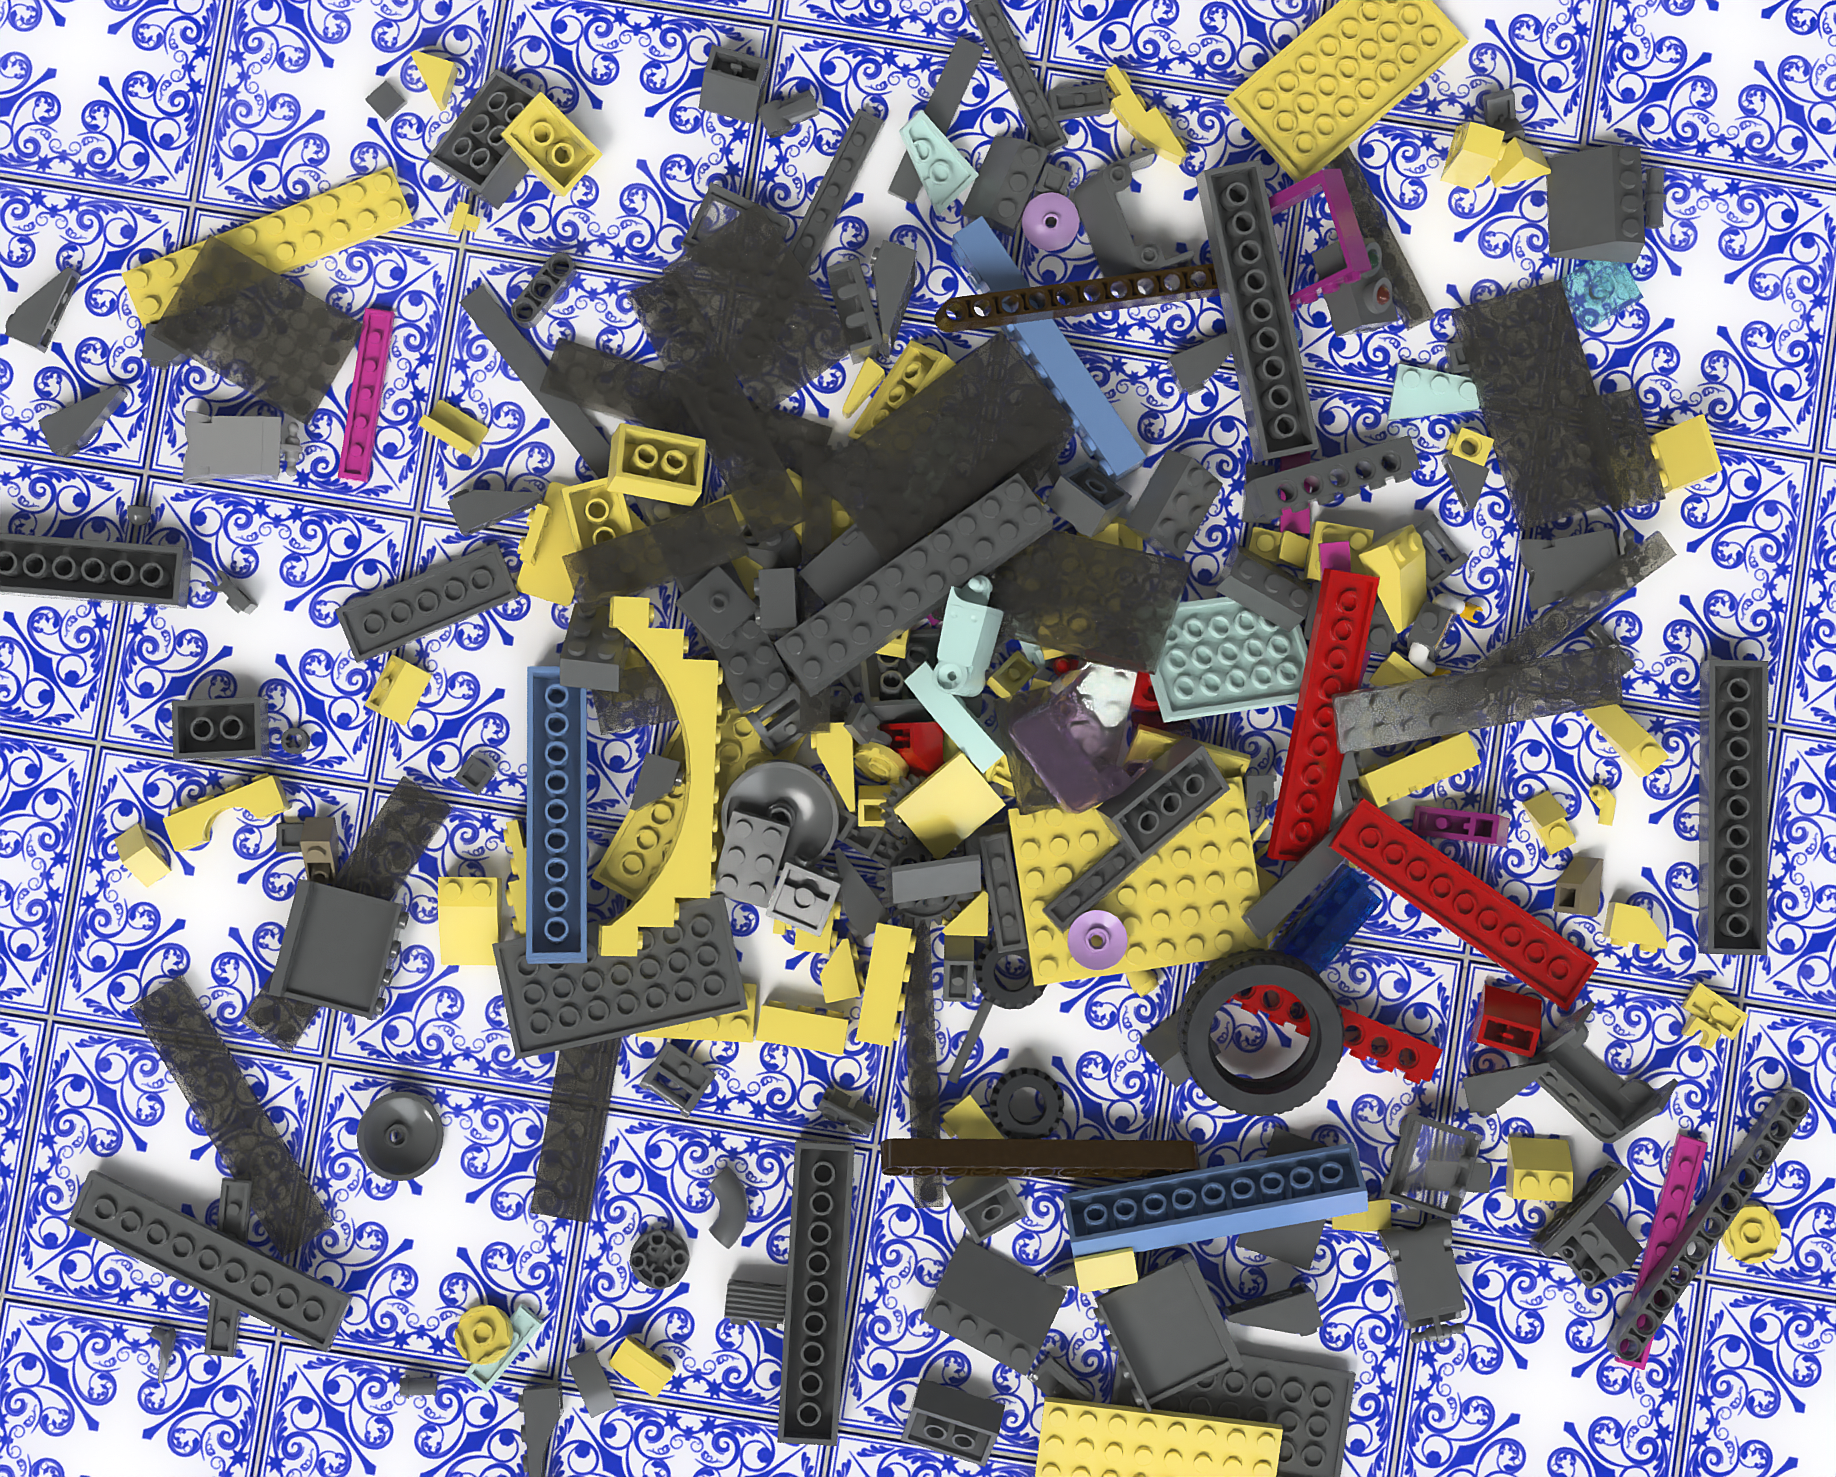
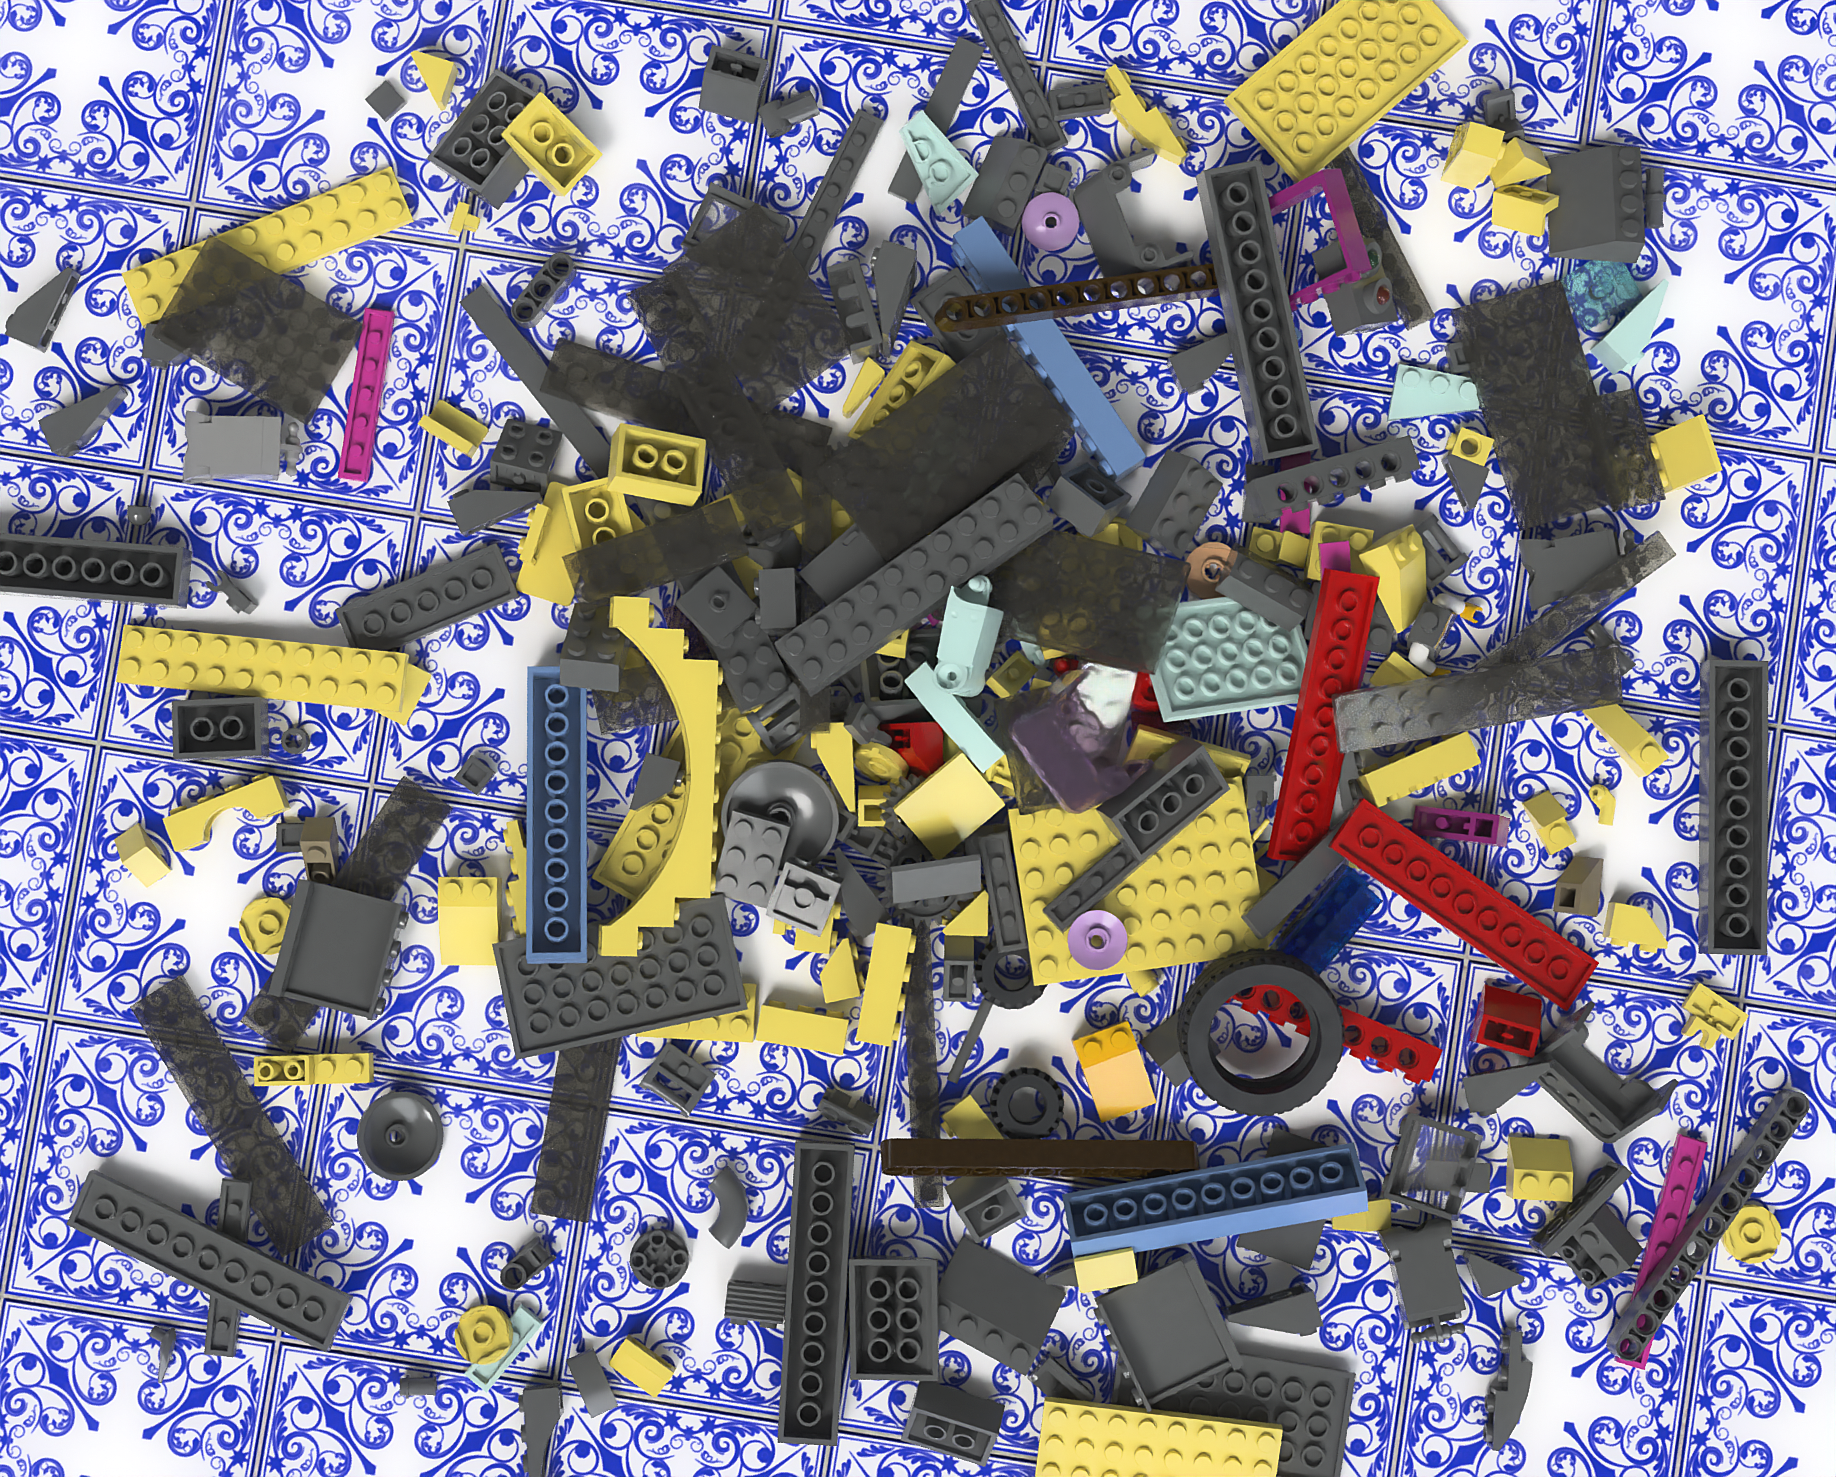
(262, 668): none -> light yellow plate
(264, 924): none -> light yellow tile
(313, 1069): none -> light yellow slope
(524, 456): none -> dark grey bracket
(527, 1263): none -> dark grey piece
(677, 620): none -> clear purple slope
(893, 1318): none -> dark grey slope
(956, 344): none -> dark grey plate
(1114, 1070): none -> yellow slope
(1200, 559): none -> light nougat plate
(1488, 1276): none -> dark grey slope
(1507, 1401): none -> dark grey slope
(1522, 208): none -> light yellow panel
(1625, 341): none -> light aqua slope

